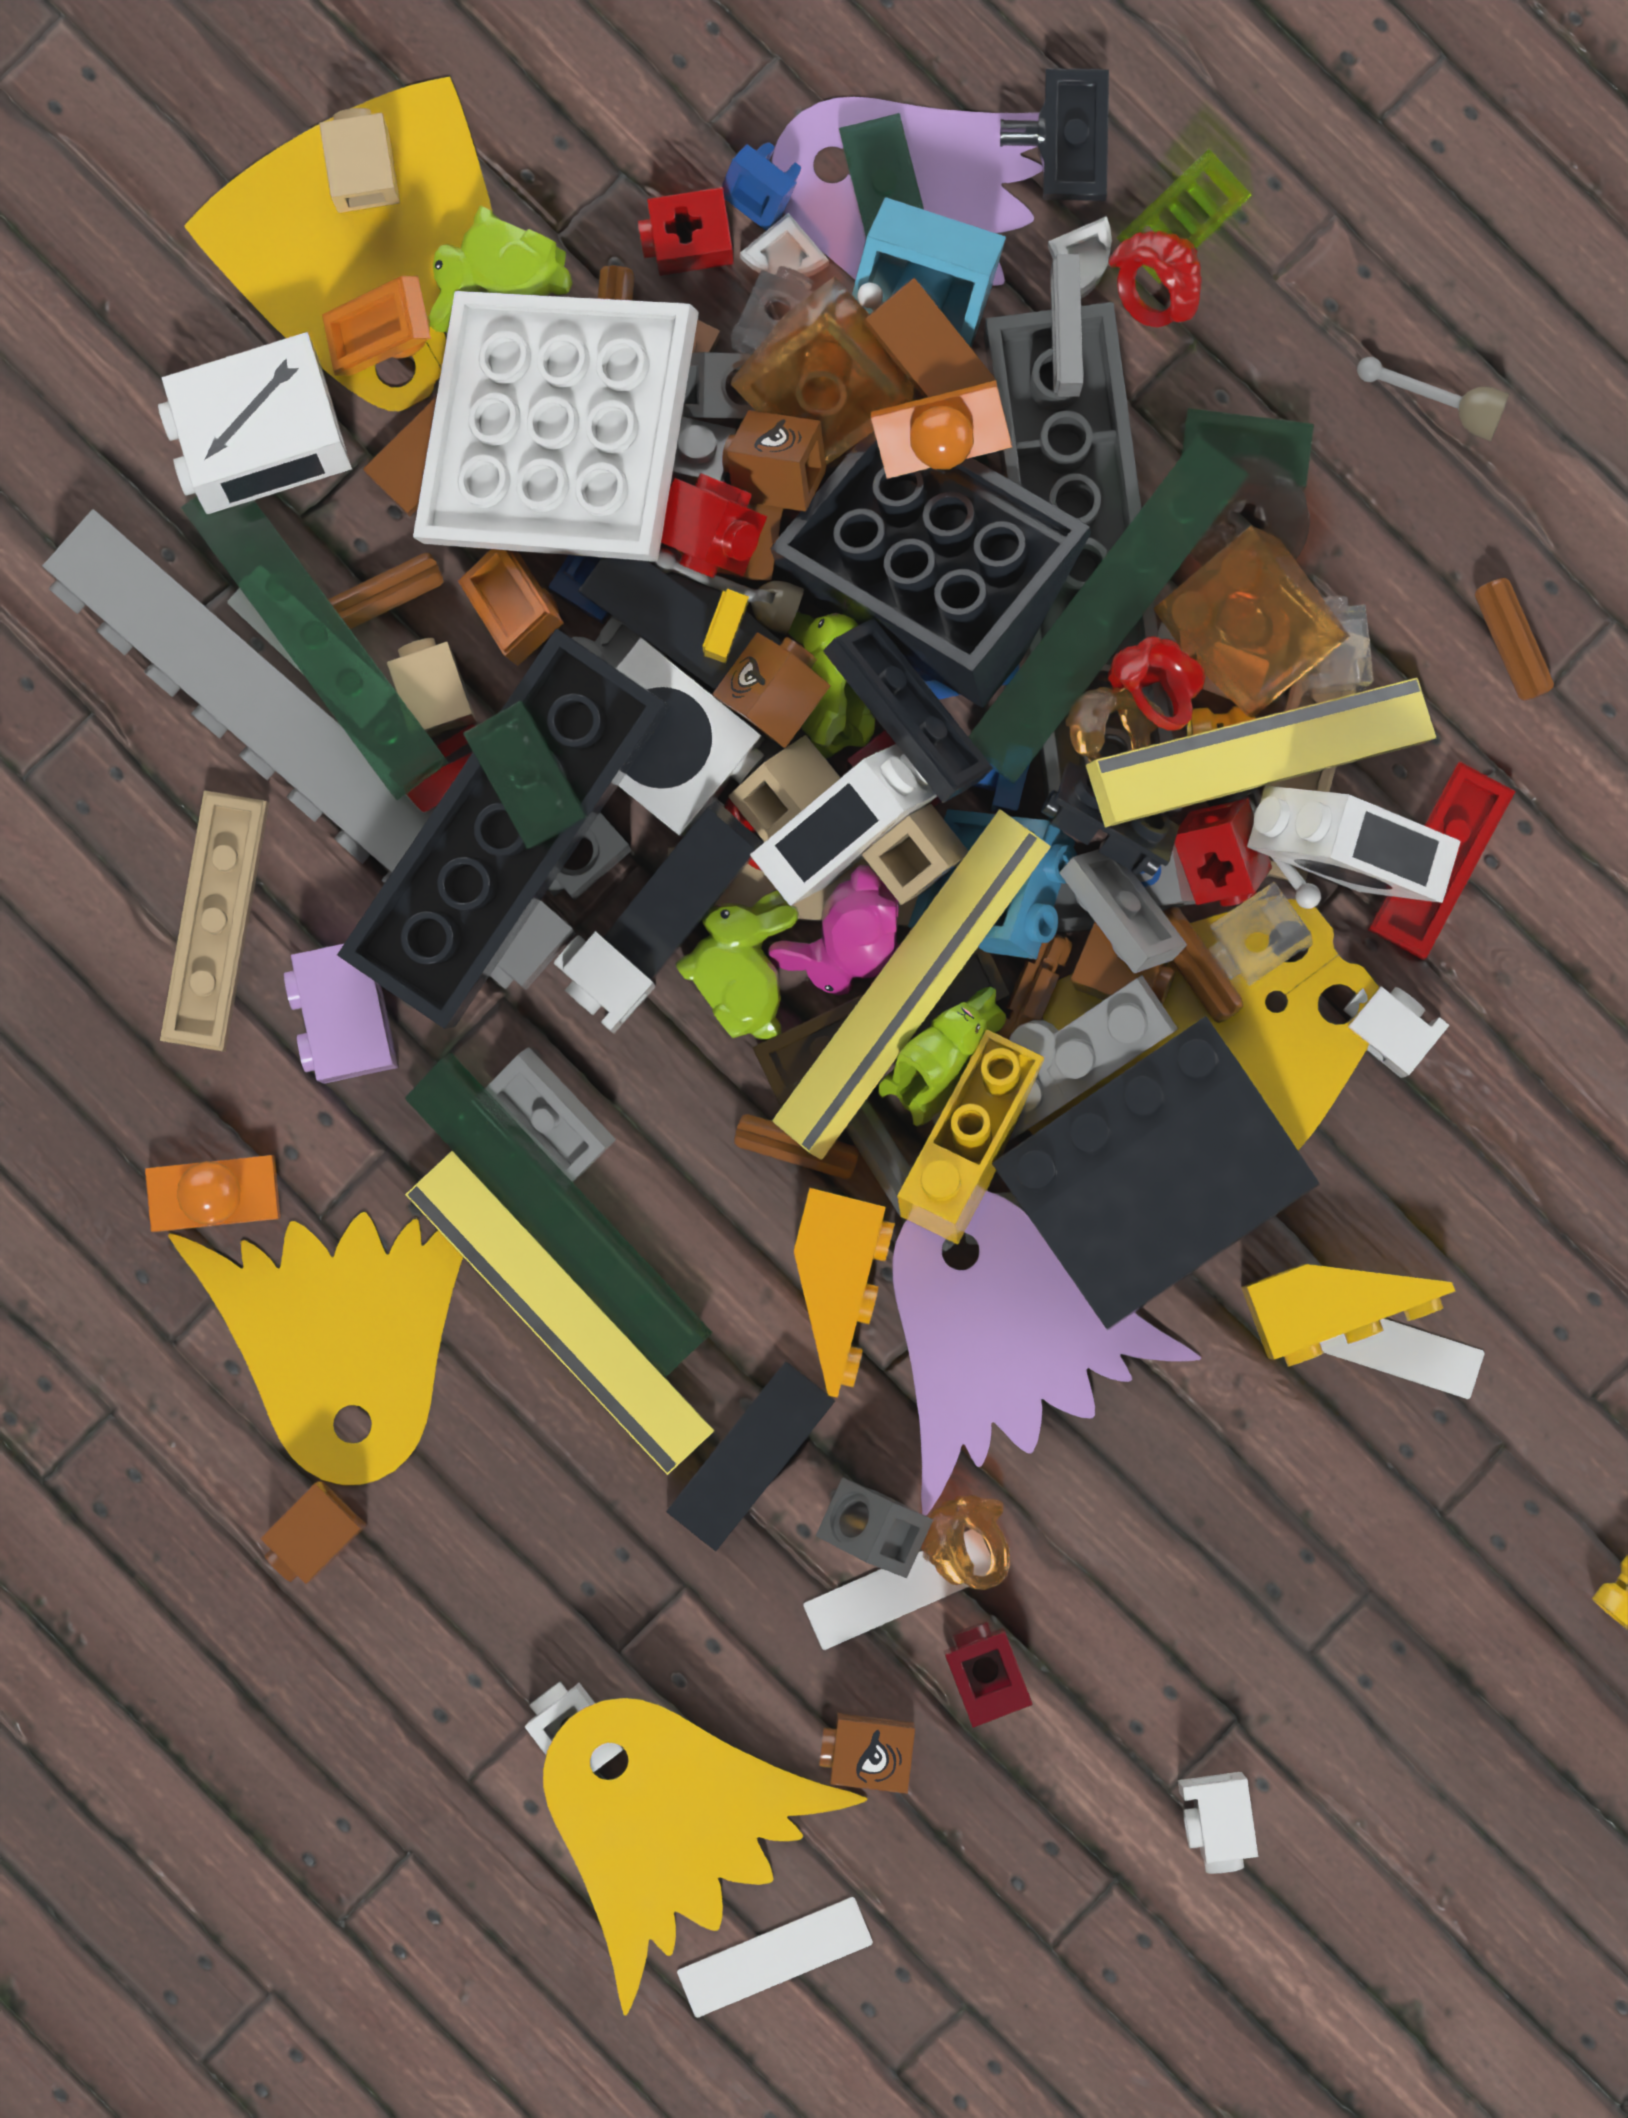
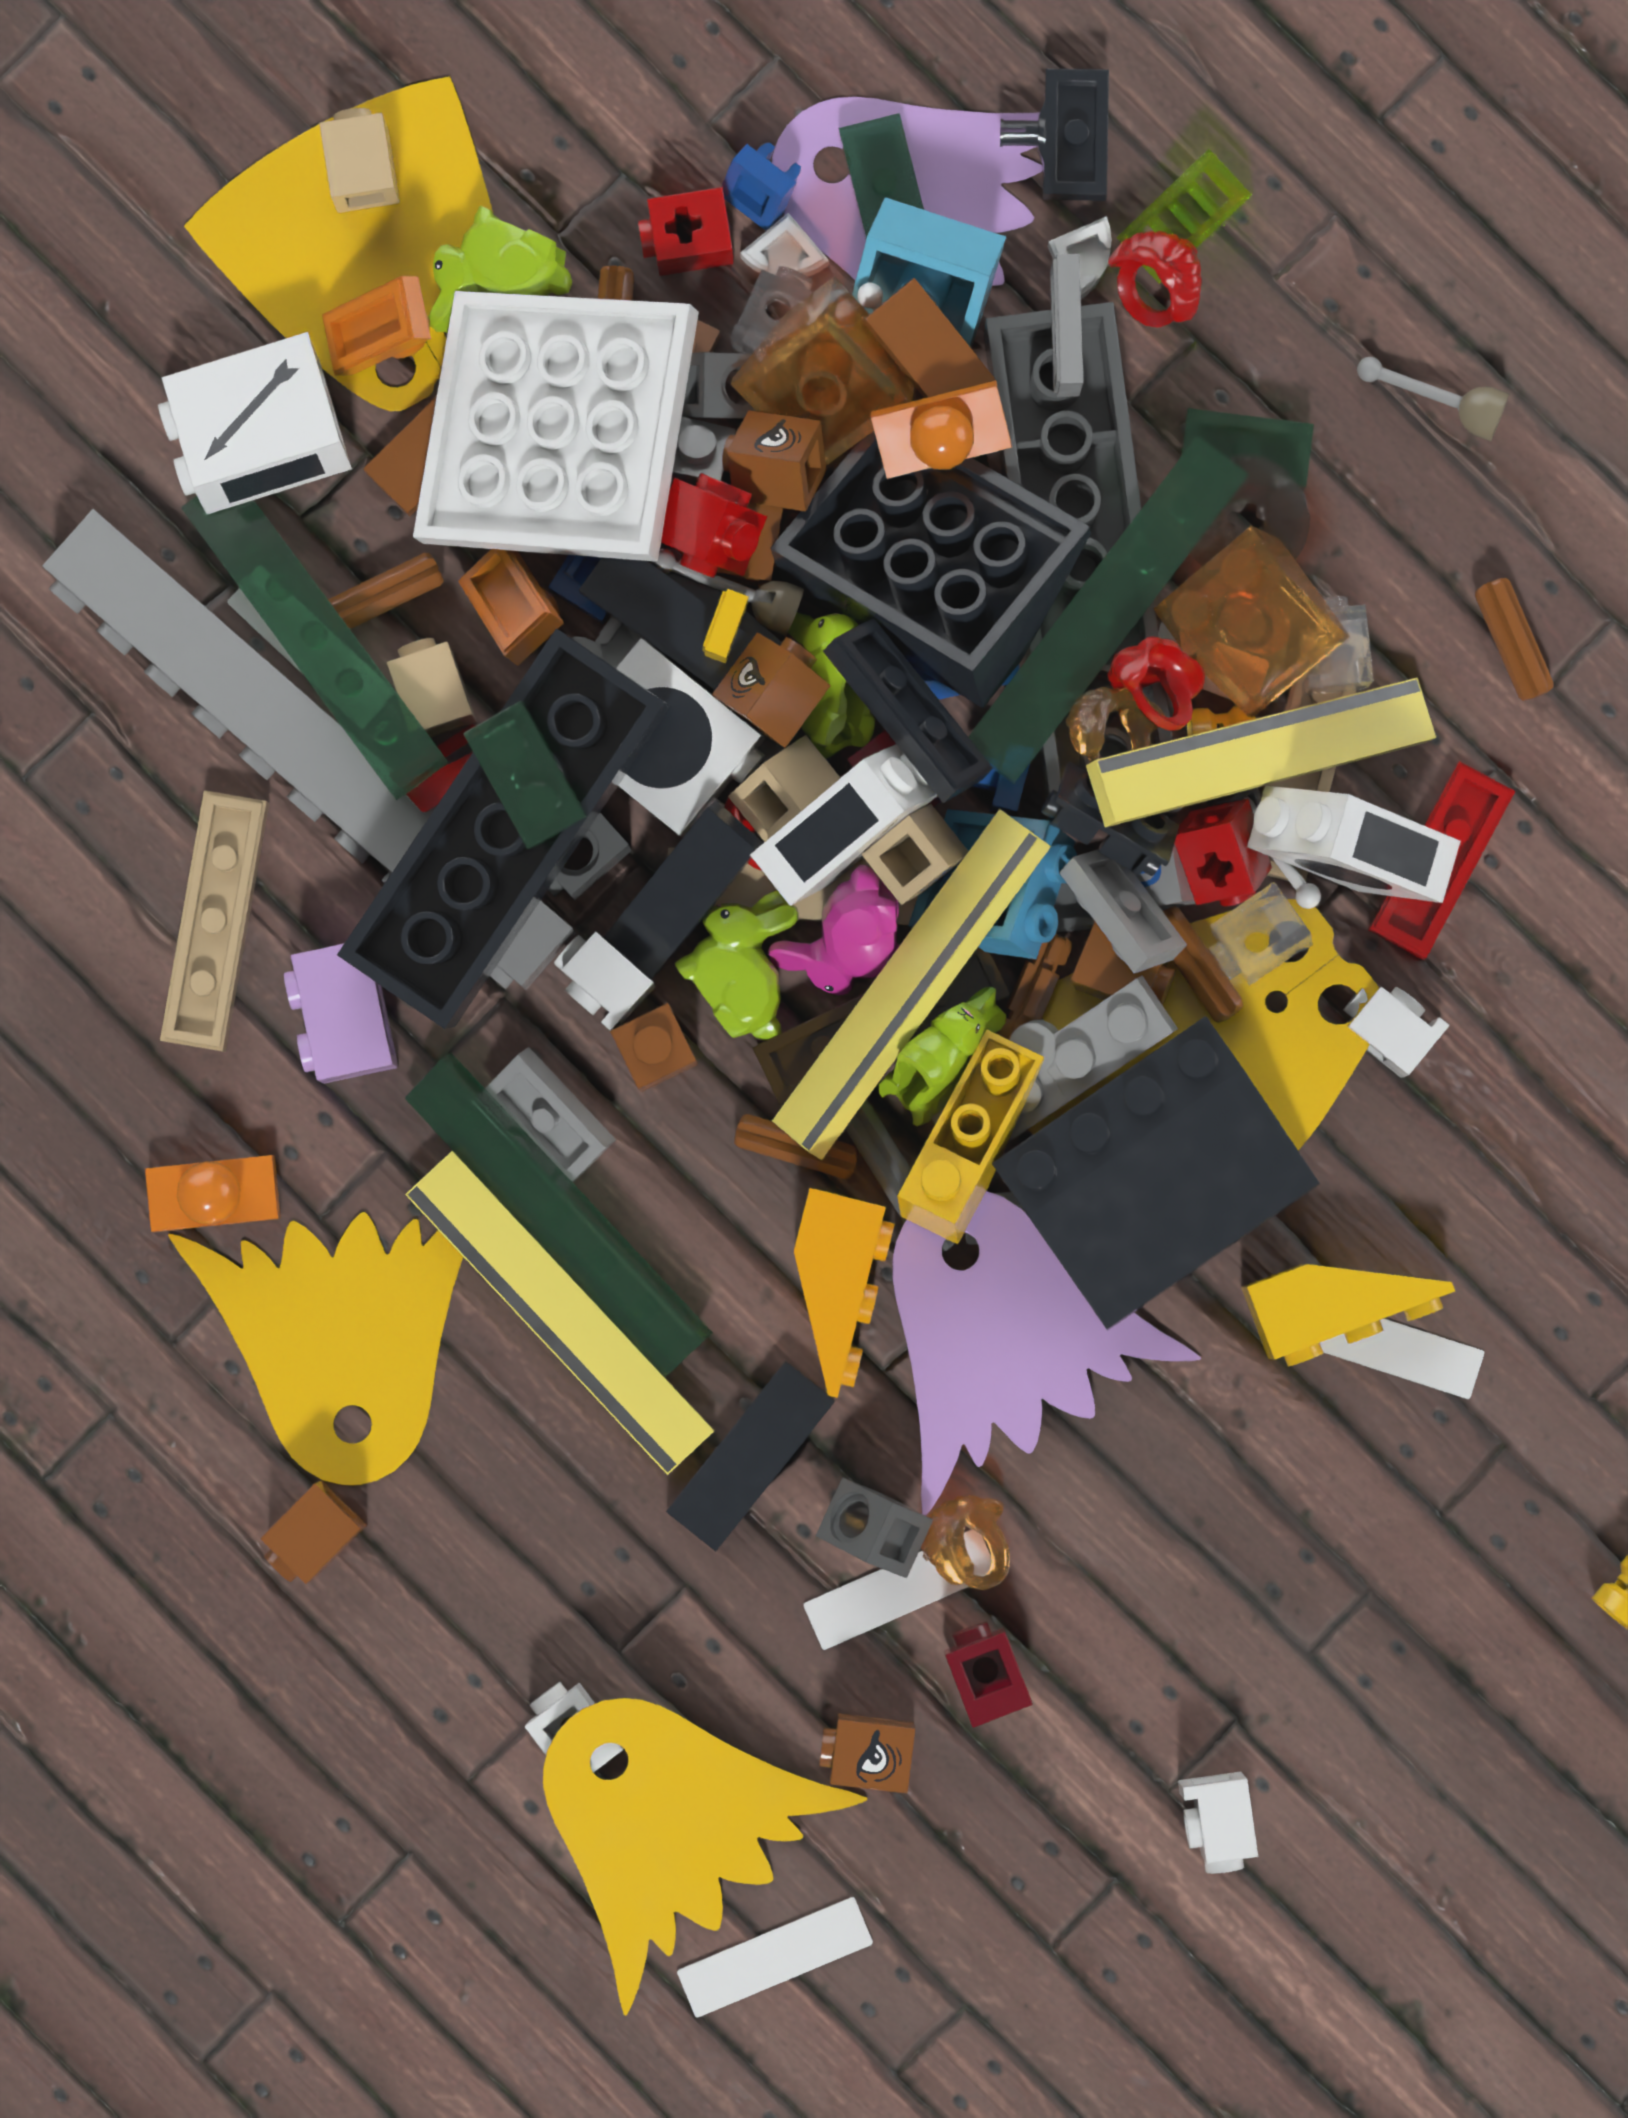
(654, 1047): none -> dark orange brick

